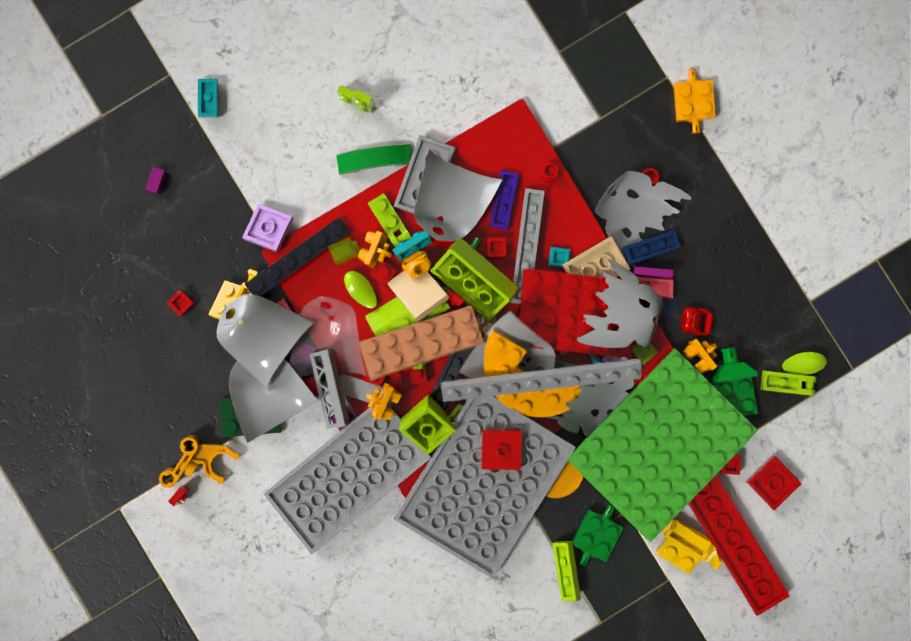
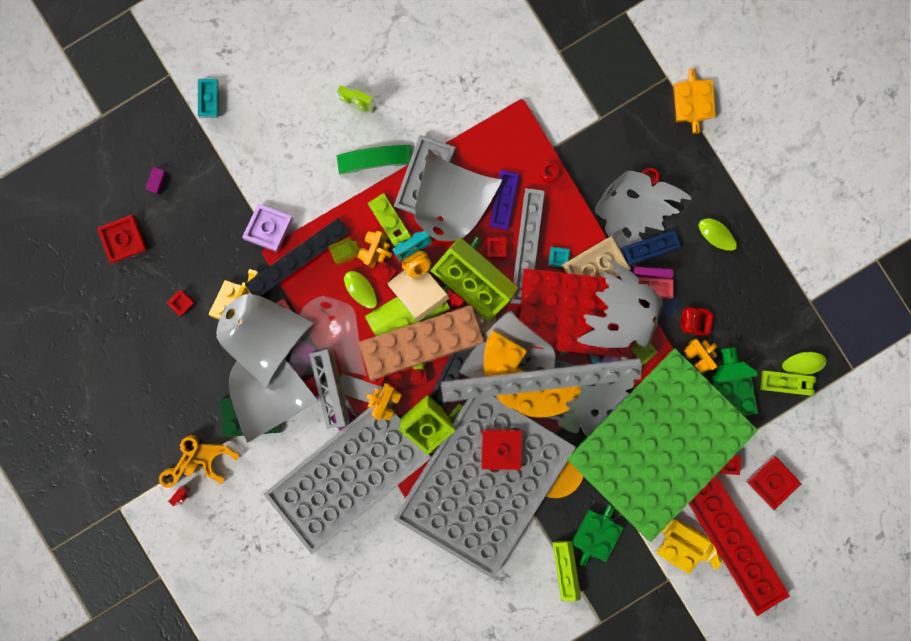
(122, 239): none -> red plate
(717, 234): none -> lime arm

